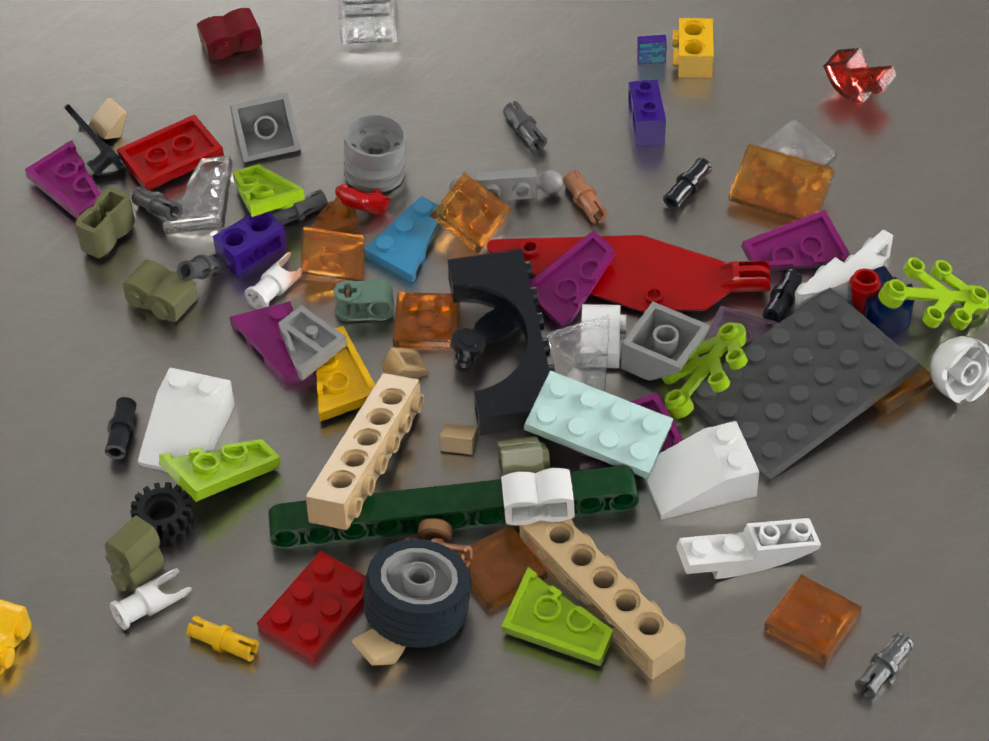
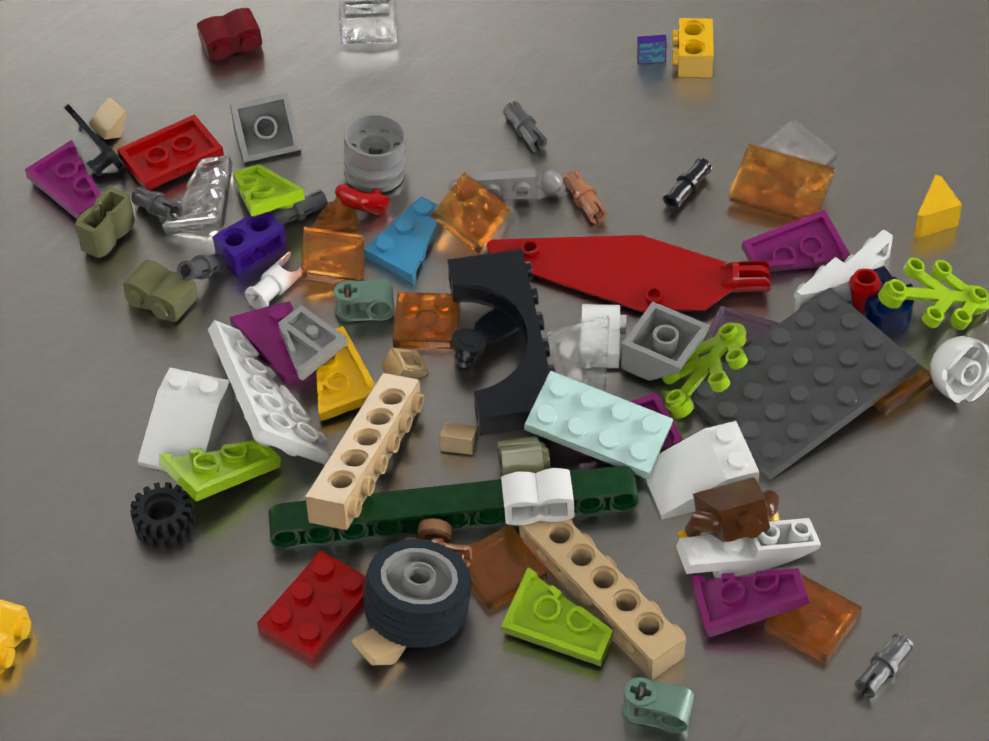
(120, 428): black pin -> none
(134, 554): olive brick -> none
(146, 601): white piece -> none
(222, 638): yellow pin -> none
(269, 409): none -> white wing
(572, 278): magenta wing -> none
(646, 113): dark purple brick -> none
(659, 706): none -> sand green piece
(732, 511): none -> reddish brown torso
(742, 600): none -> magenta wing
(782, 295): black pin -> none
(854, 78): clear red brick -> none
(939, 209): none -> yellow slope

